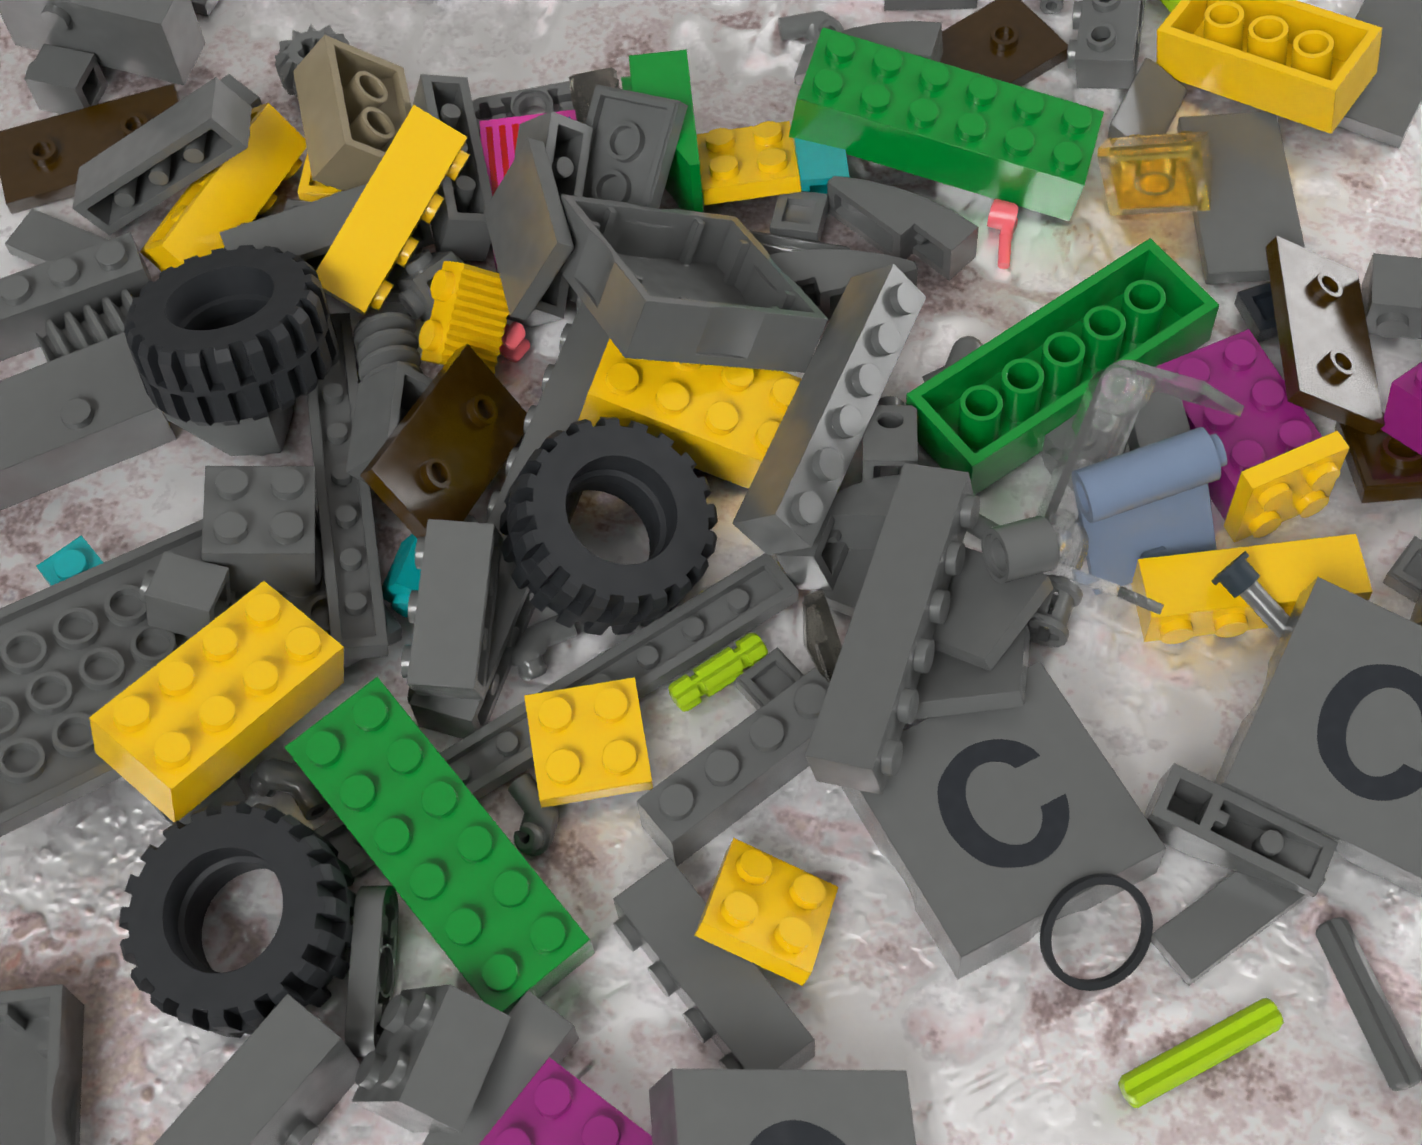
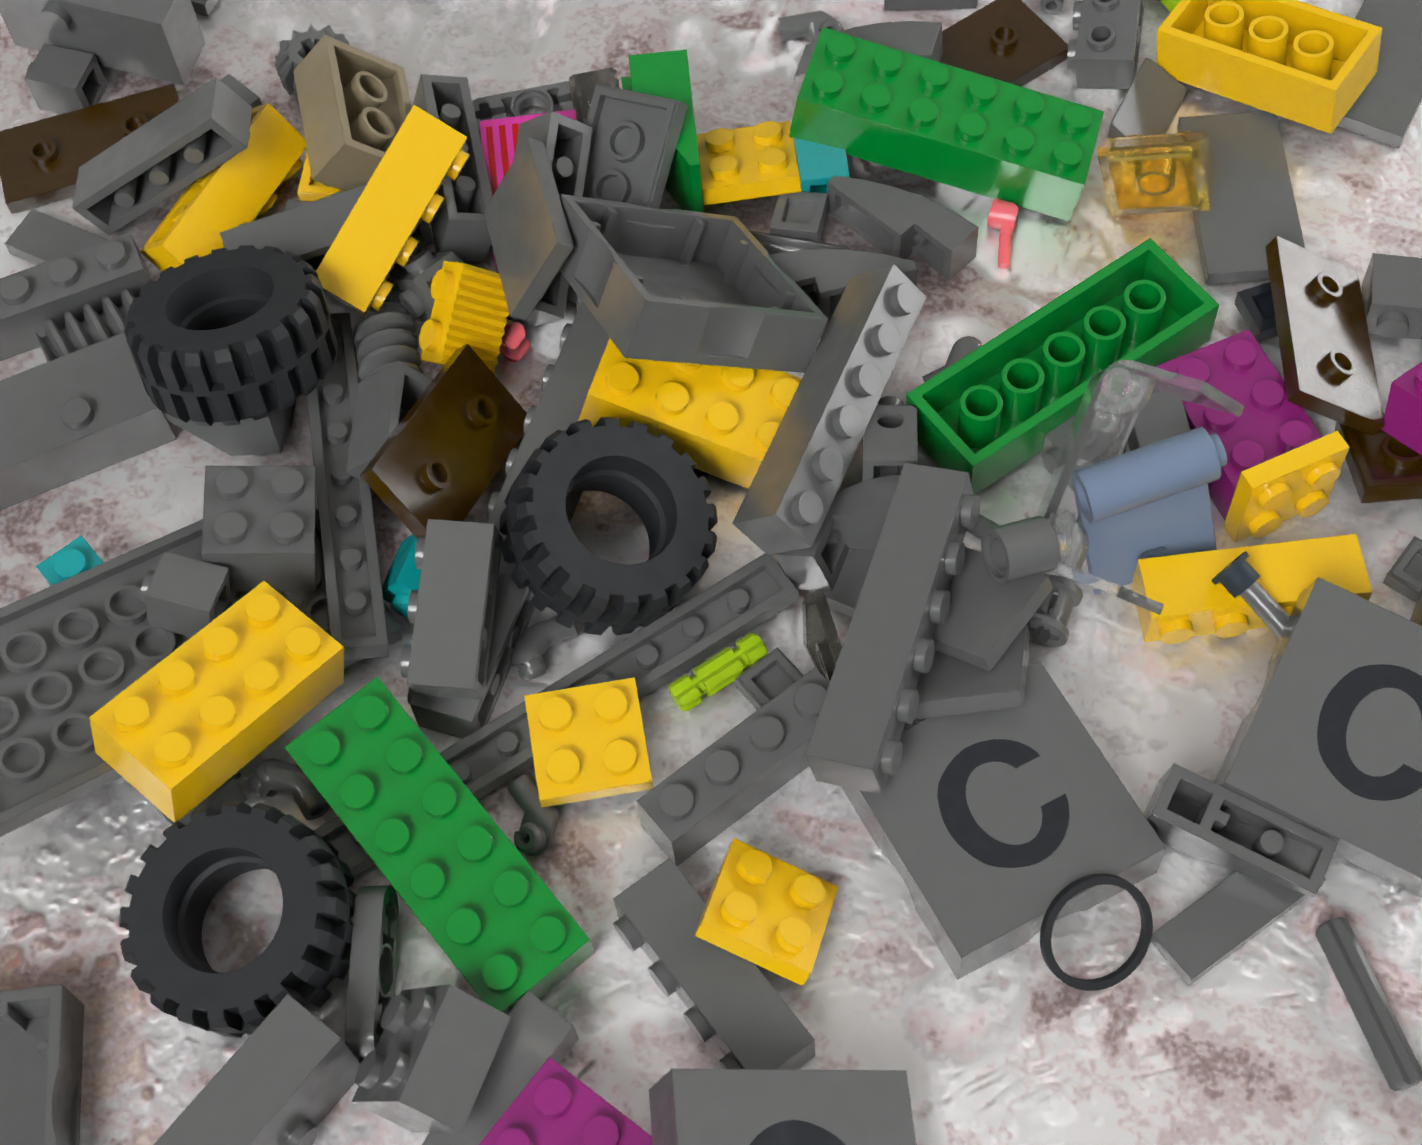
(1200, 1052): lime axle -> none

